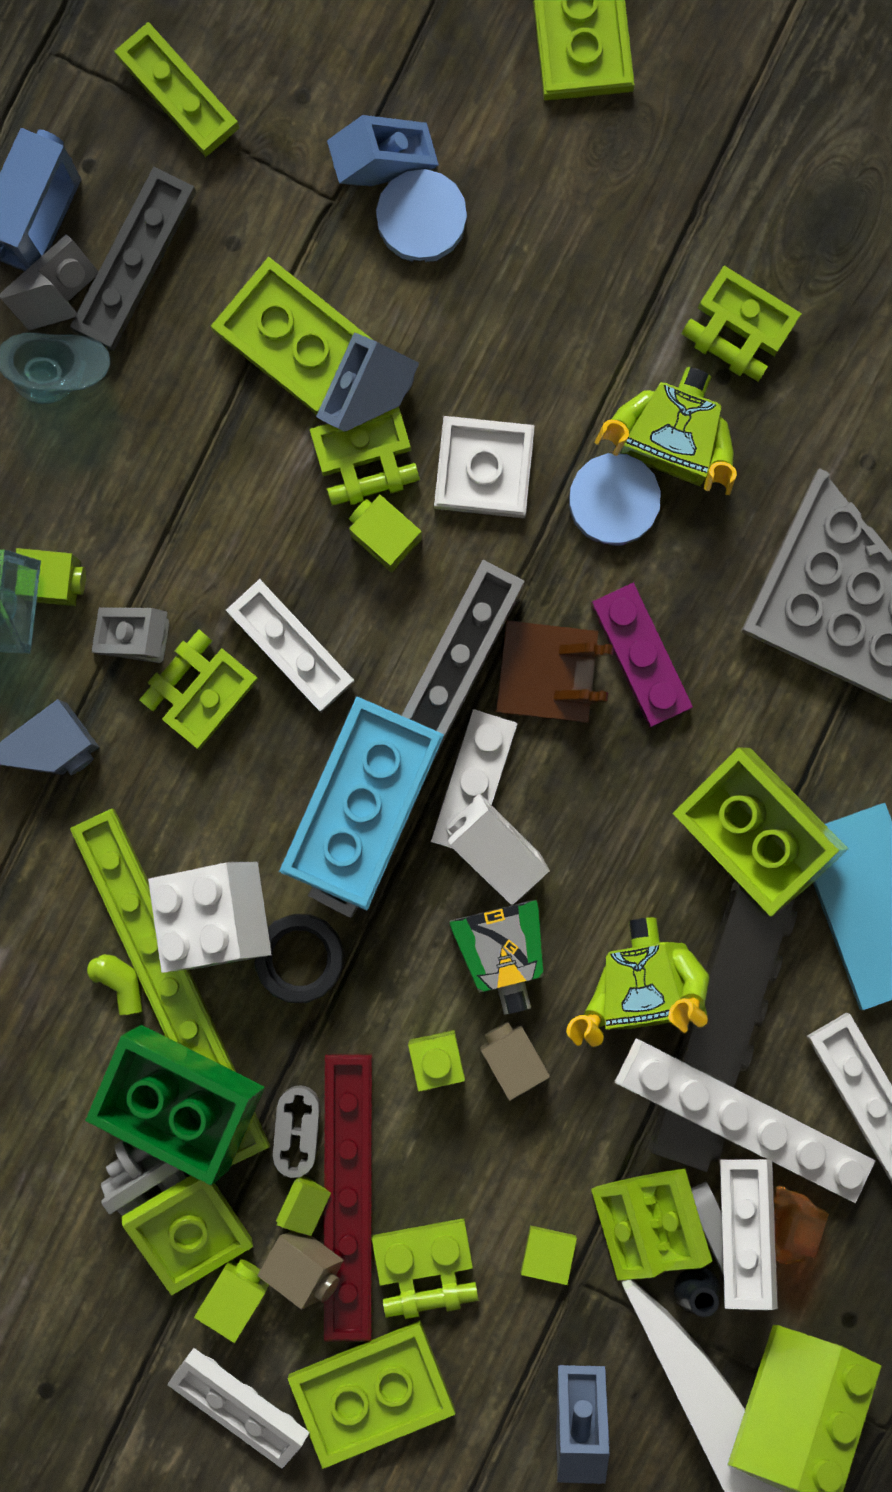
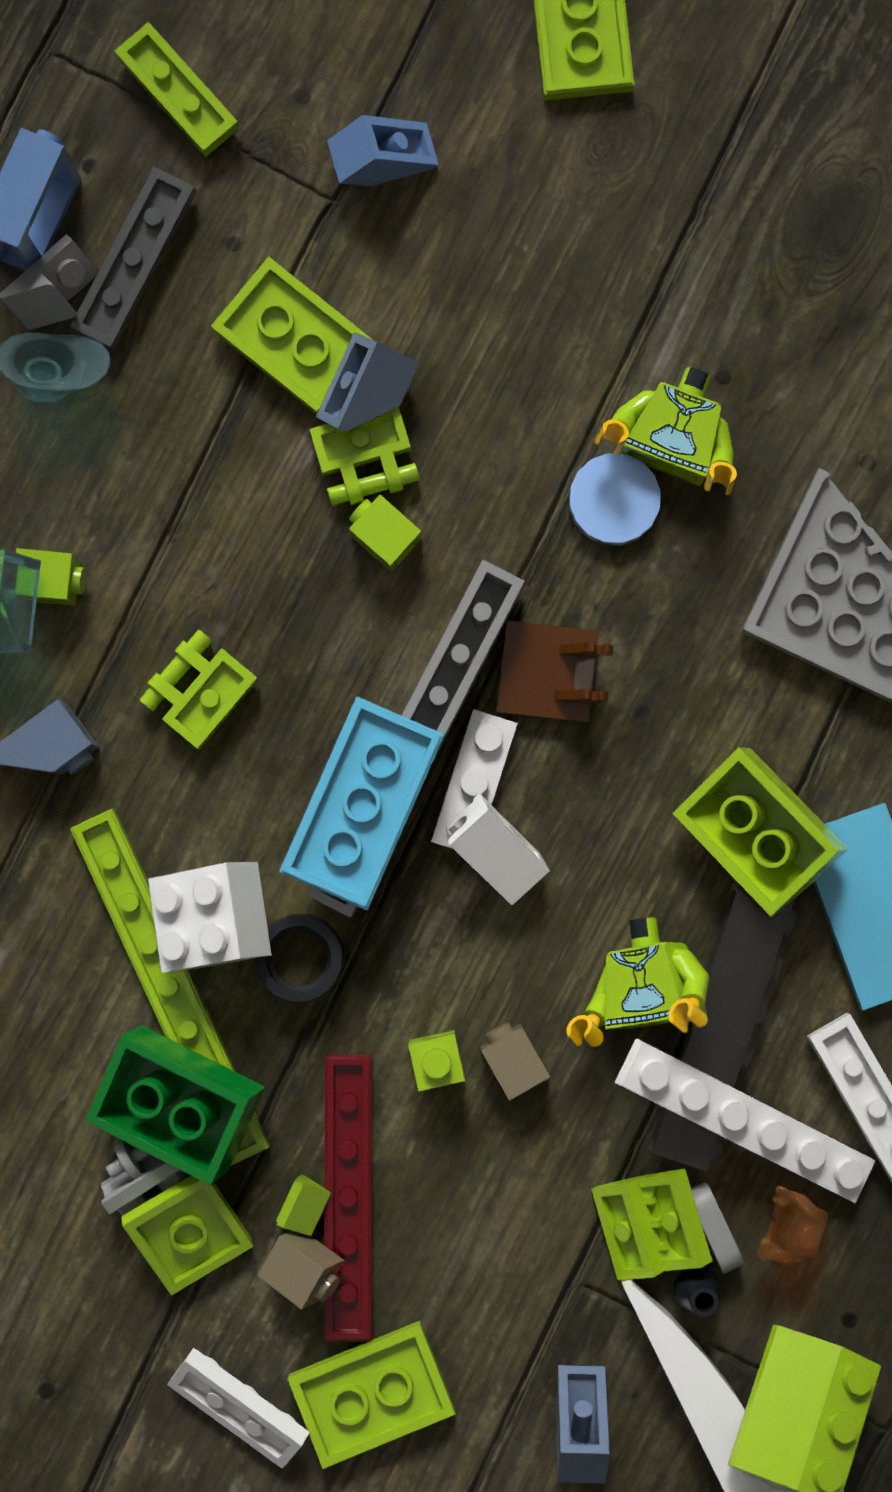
(119, 977): lime arm -> none
(131, 633): light grey slope -> none
(232, 1299): lime brick -> none
(290, 645): white plate -> none
(308, 1132): light grey beam -> none
(420, 1254): lime plate -> none
(421, 215): light blue tile -> none
(484, 467): white tile -> none
(503, 951): torso -> none
(548, 1255): lime tile -> none
(641, 655): magenta plate -> none
(748, 312): lime plate -> none
(748, 1234): white plate -> none

